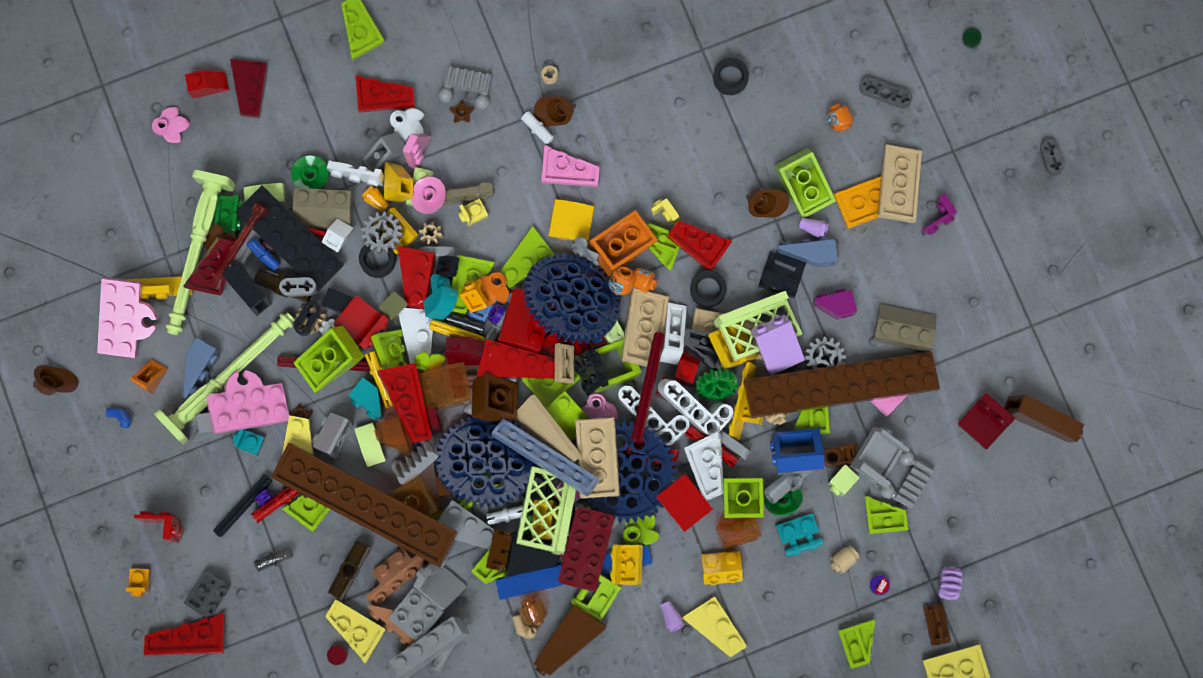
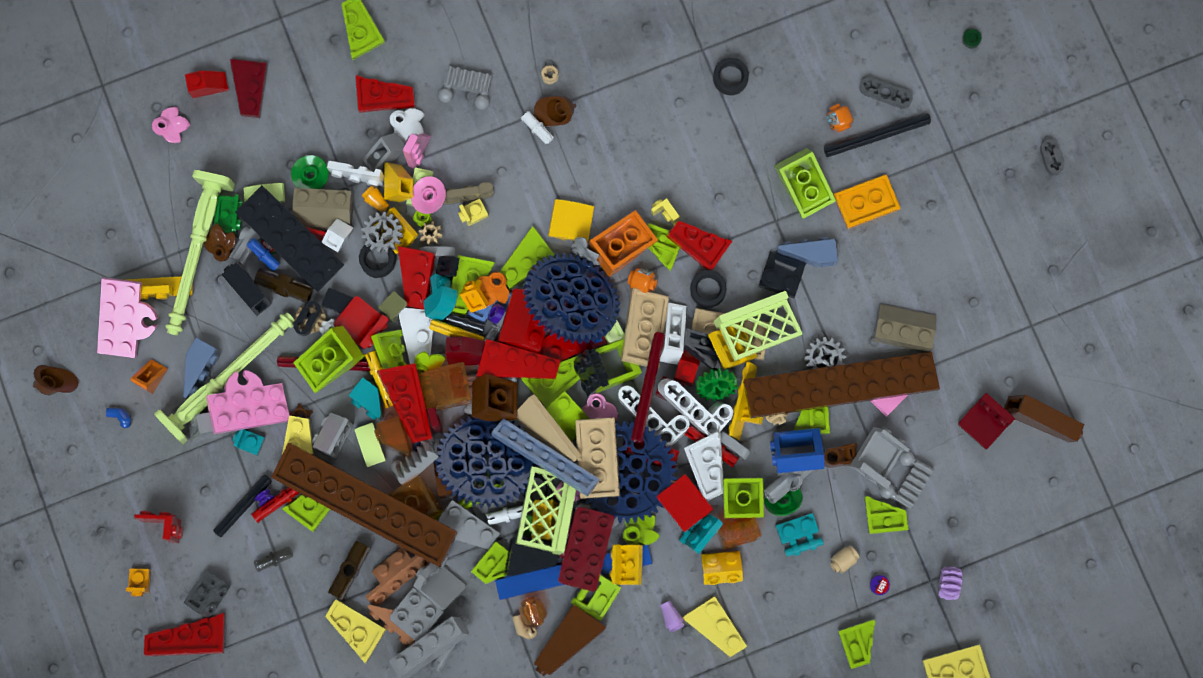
(202, 276): dark red wing -> none
(258, 212): clear red piece -> none
(298, 291): light grey beam -> none
(337, 655): dark red tile -> none
(420, 222): none -> lime plate
(461, 107): reddish brown plate -> none
(500, 541): reddish brown hinge -> none
(561, 363): tan tile -> none
(566, 170): bright pink wing -> none
(621, 281): orange head -> none
(700, 533): none -> teal plate
(767, 202): reddish brown piece -> none
(777, 344): lavender panel -> none
(815, 227): lavender cone -> none
(836, 305): magenta slope -> none
(843, 481): yellowish green brick -> none
(877, 135): none -> black axle
(899, 183): tan tile -> none
(937, 624): reddish brown hinge -> none
(944, 207): magenta bracket -> none

